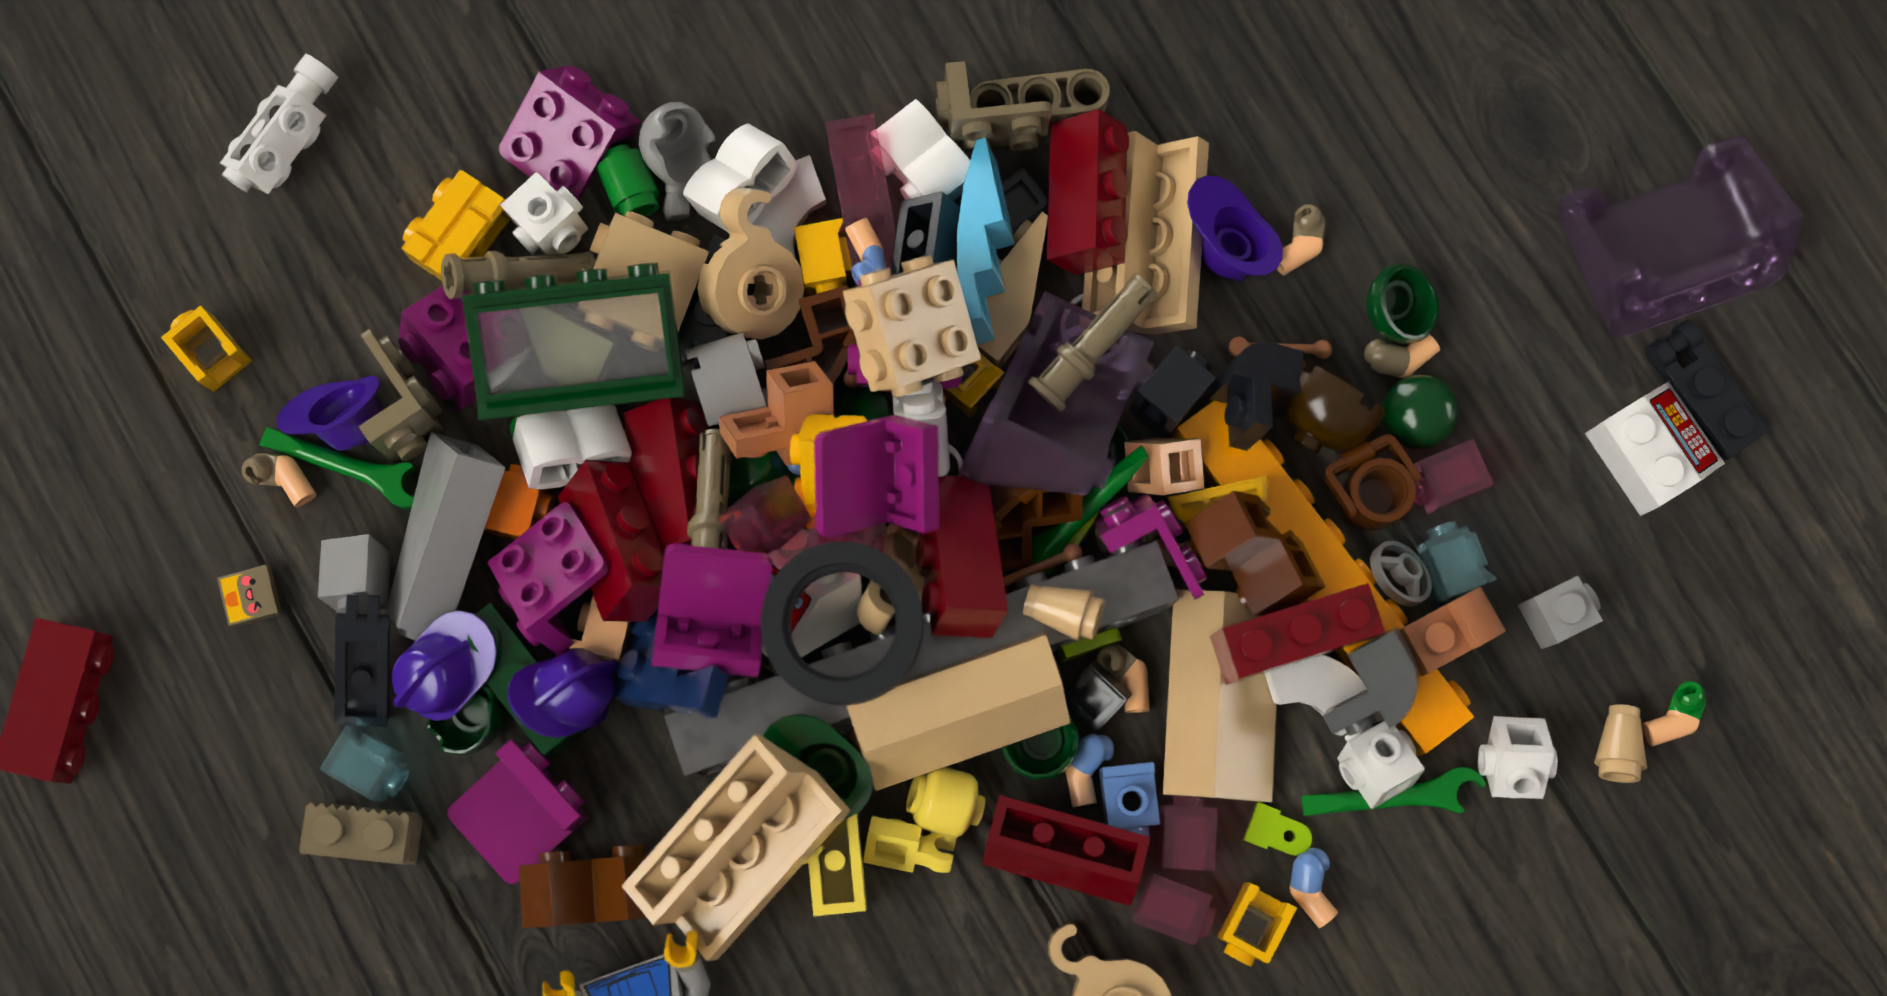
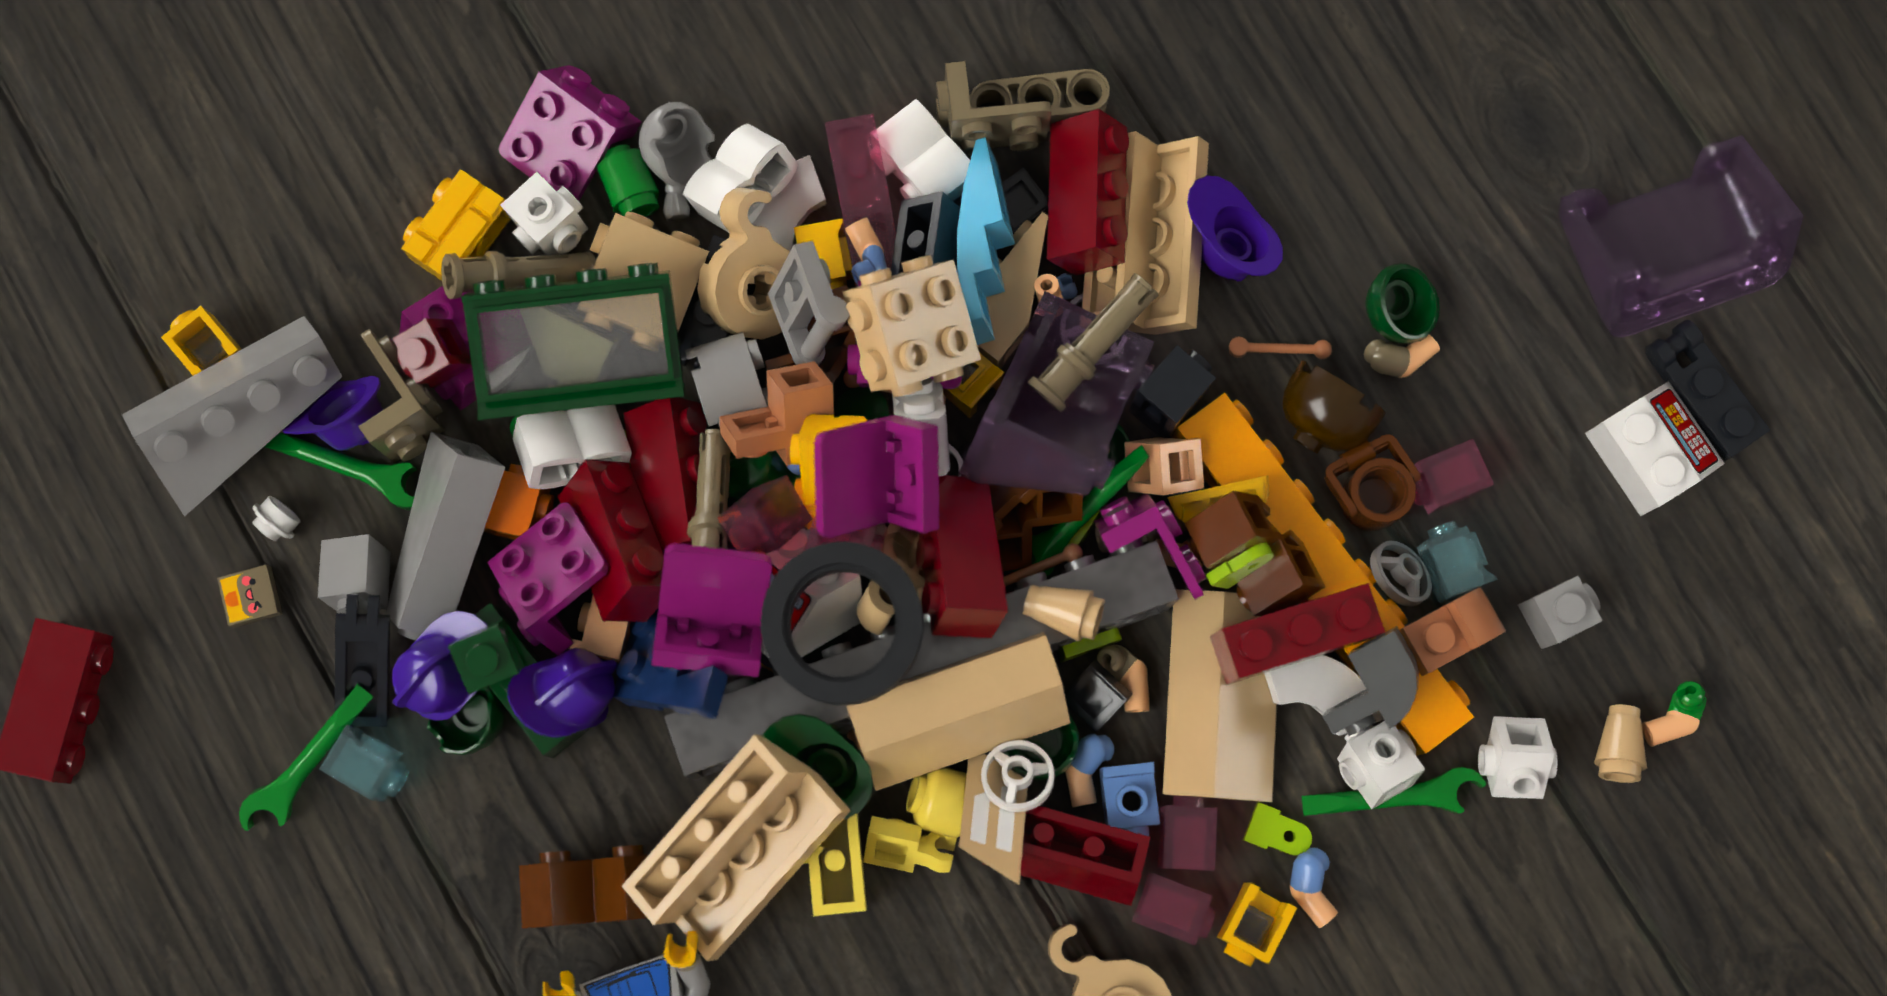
(230, 410): none -> light grey wedge
(275, 519): none -> white plate
(279, 471): arm -> none
(280, 139): white brick -> none
(281, 792): none -> green piece
(361, 833): dark tan brick -> none
(425, 356): none -> dark red brick
(486, 656): none -> dark green brick
(517, 810): magenta bracket -> none
(805, 292): none -> light grey plate
(988, 830): none -> tan sticker
(1015, 785): none -> white piece
(1061, 286): none -> arm
(1240, 566): none -> lime piece
(1256, 389): black brick -> none
(1307, 238): arm -> none
(1420, 411): dark green hair -> none

